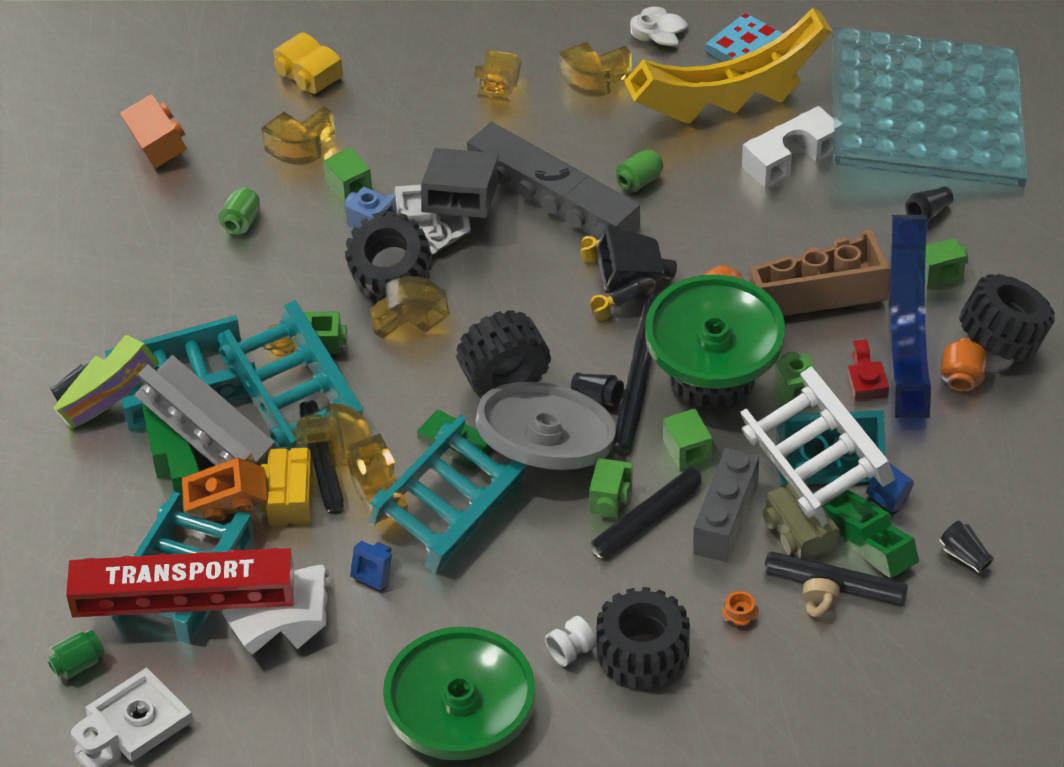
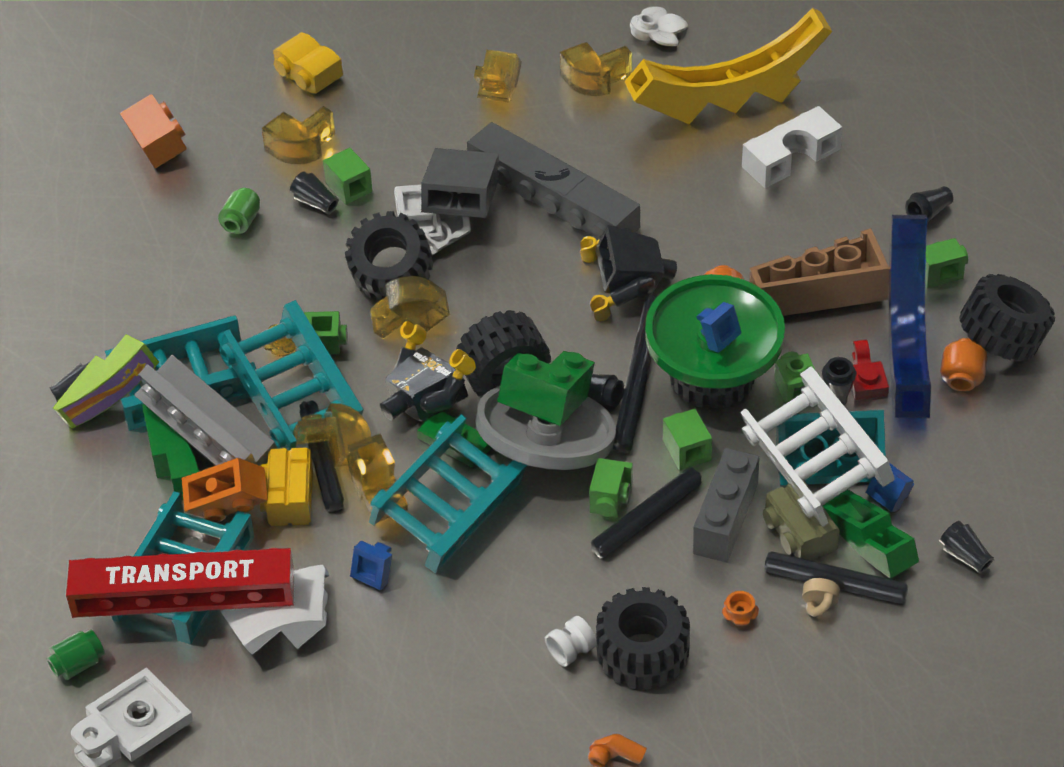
(312, 191): none -> black cone
(367, 203): medium blue brick -> none
(422, 381): none -> black torso
(459, 693): green dish -> none
(544, 388): none -> green brick
(613, 746): none -> orange arm
(639, 170): bright green brick -> none
(719, 326): none -> blue tile
(741, 38): medium azure tile -> none
(839, 376): none -> black cone
(927, 107): clear light blue plate -> none

